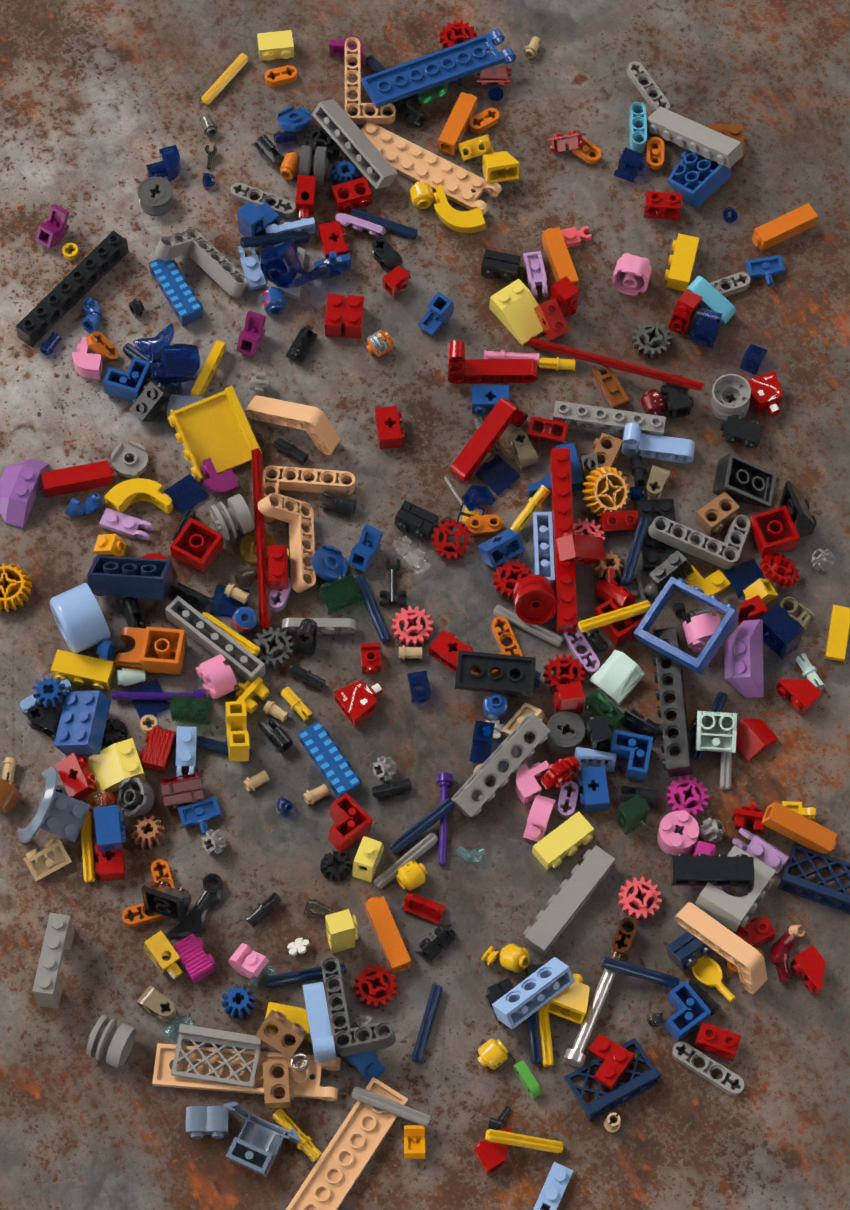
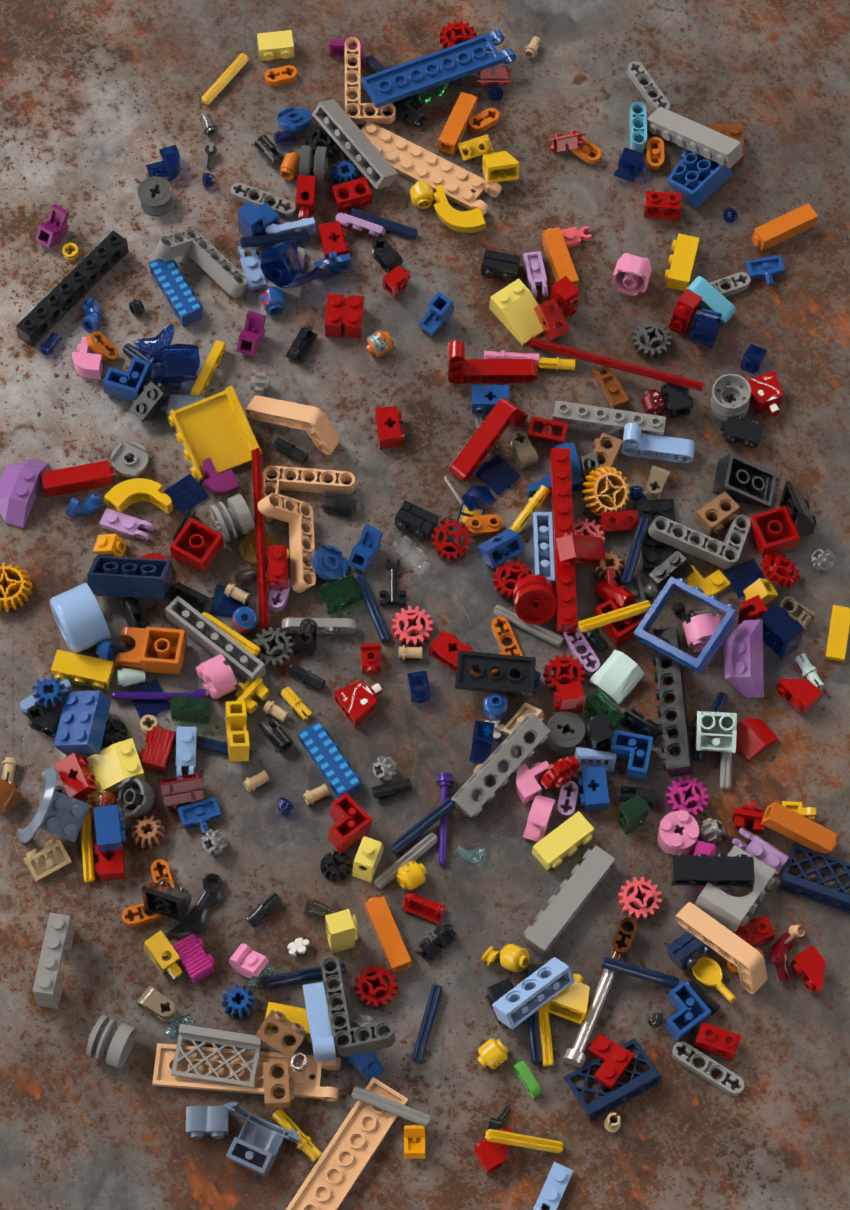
(638, 471): black pin -> none

